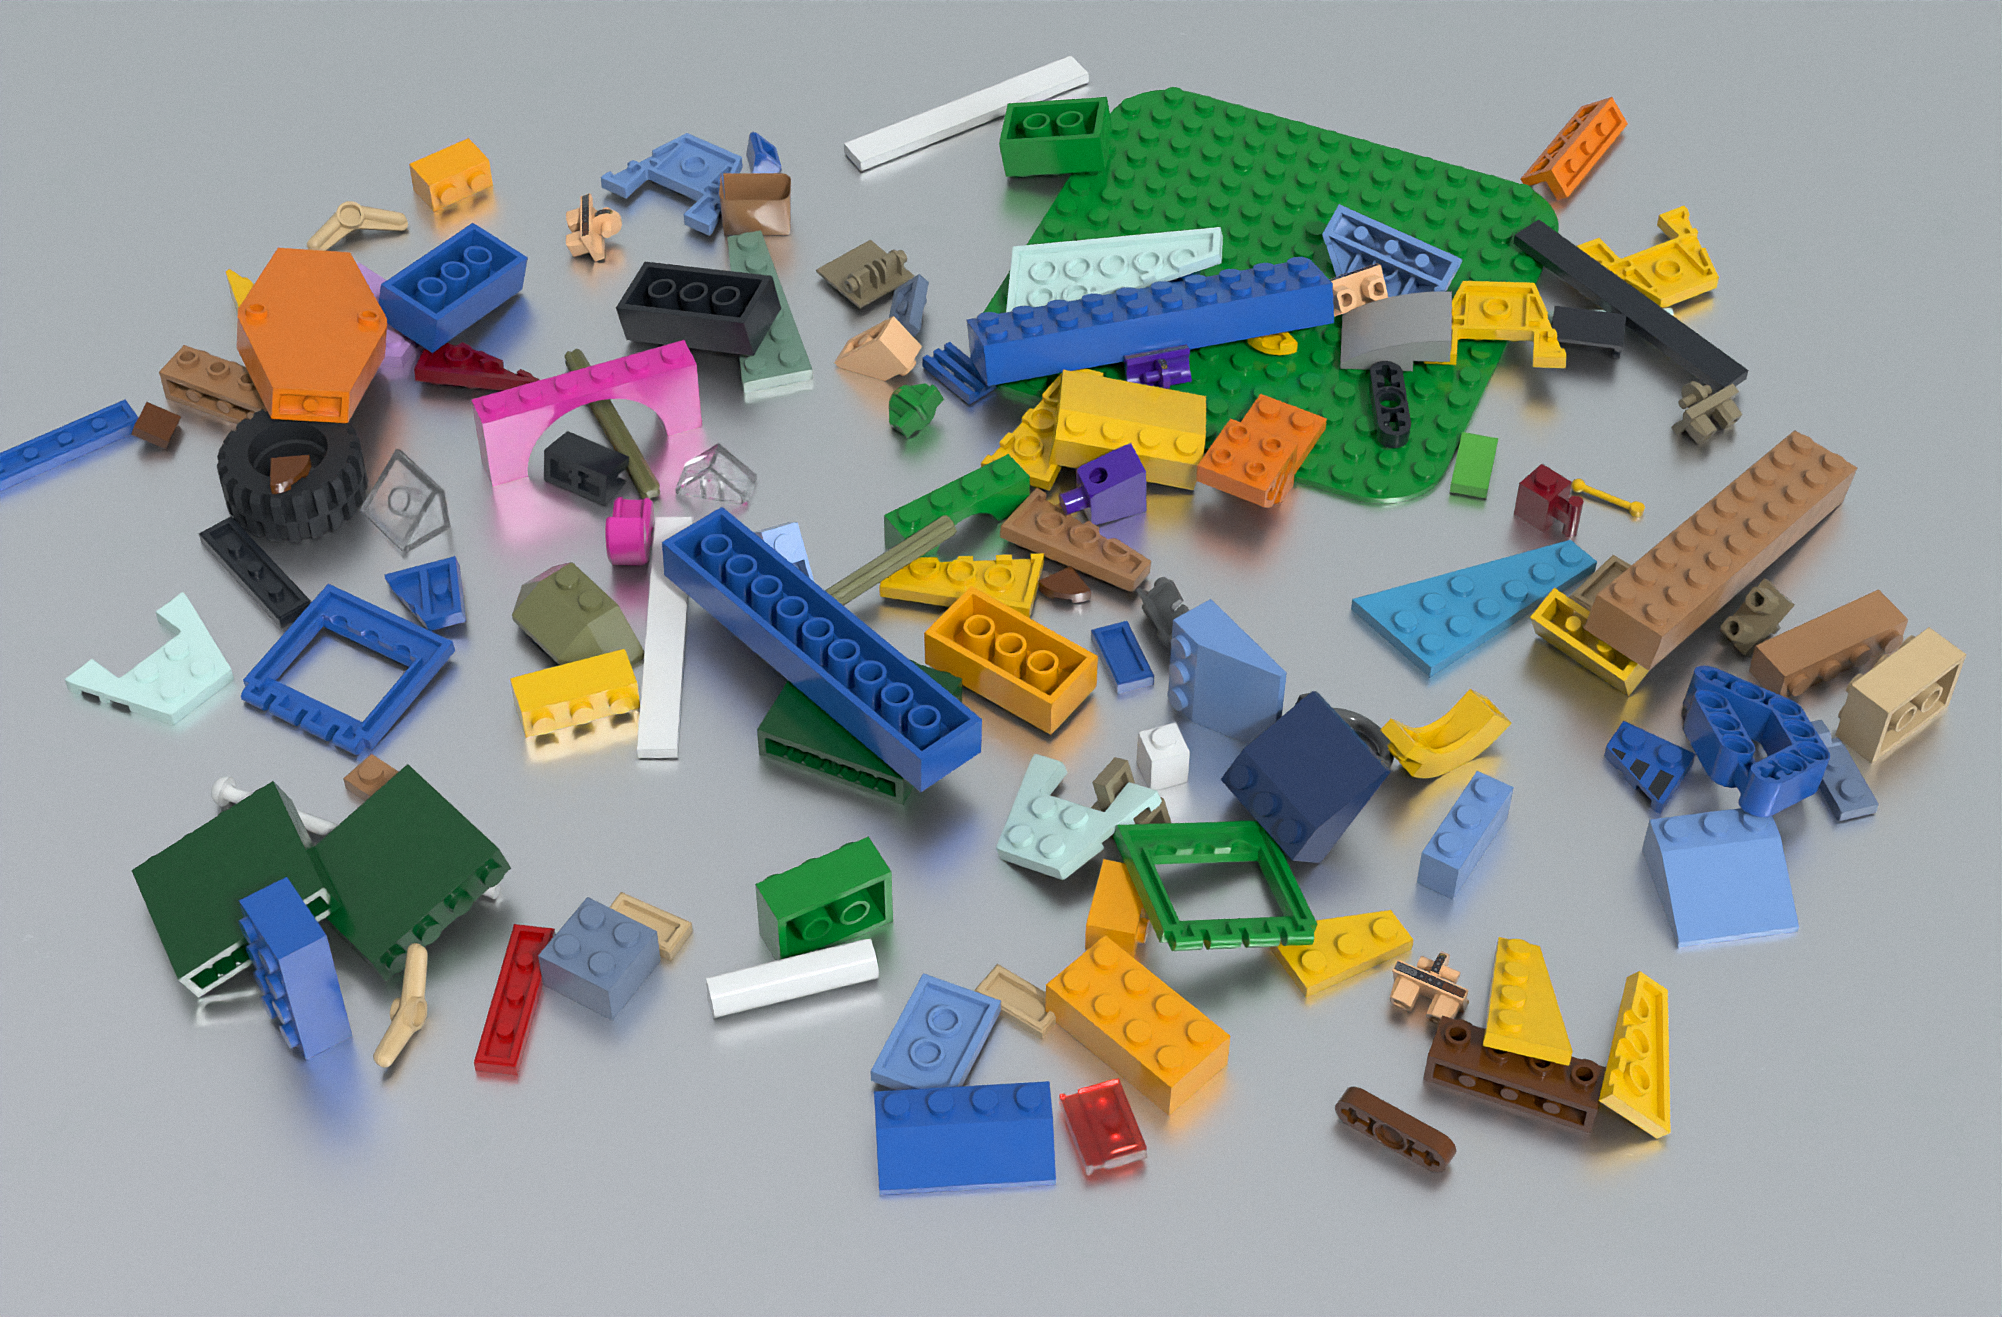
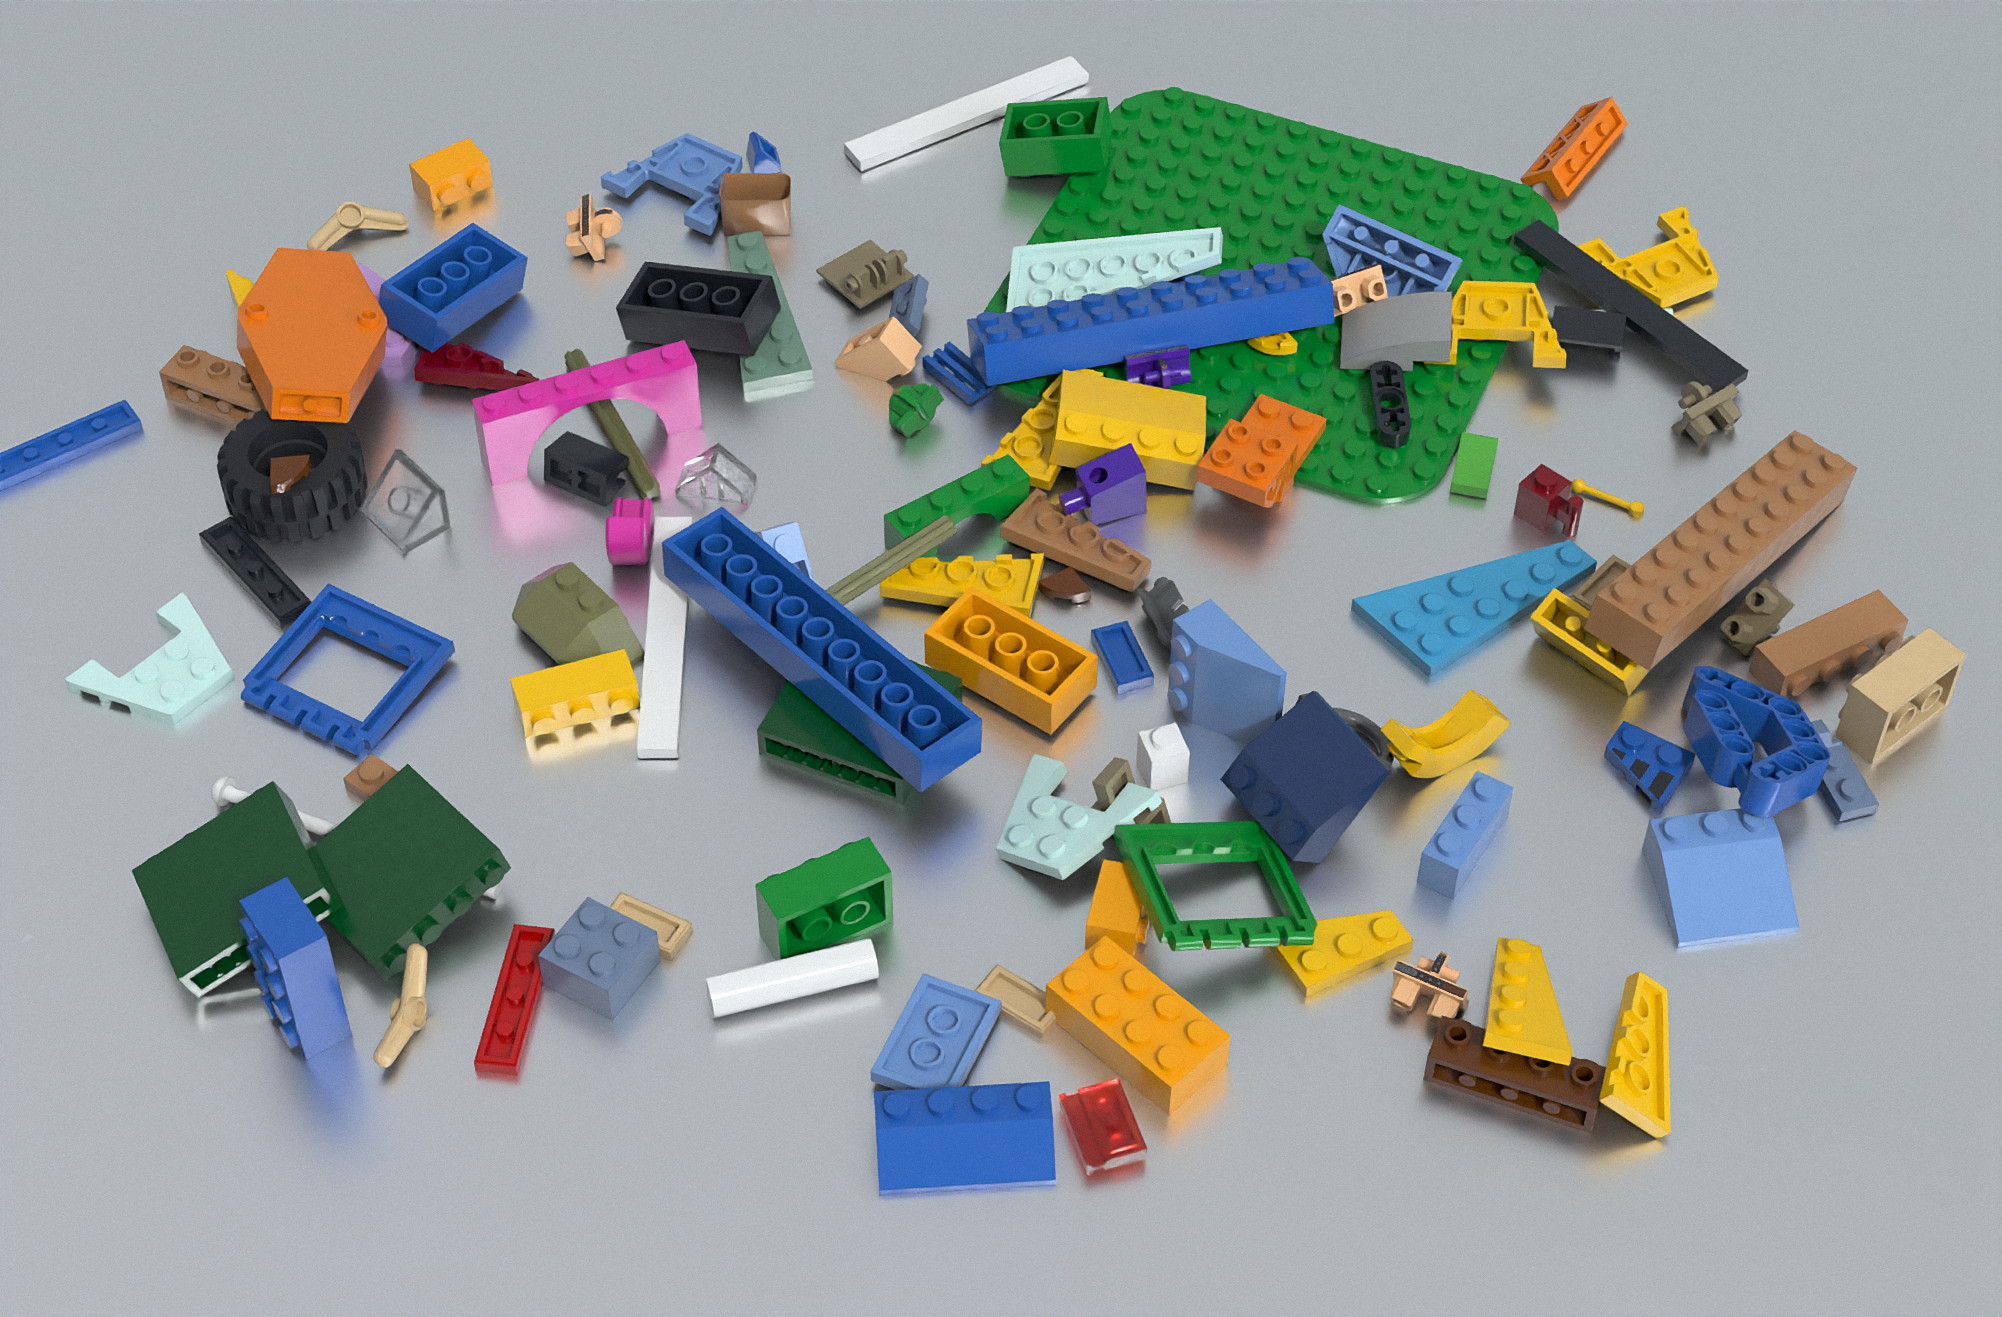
(156, 425): reddish brown tile -> none
(431, 592): blue wing -> none
(1395, 1129): reddish brown beam -> none

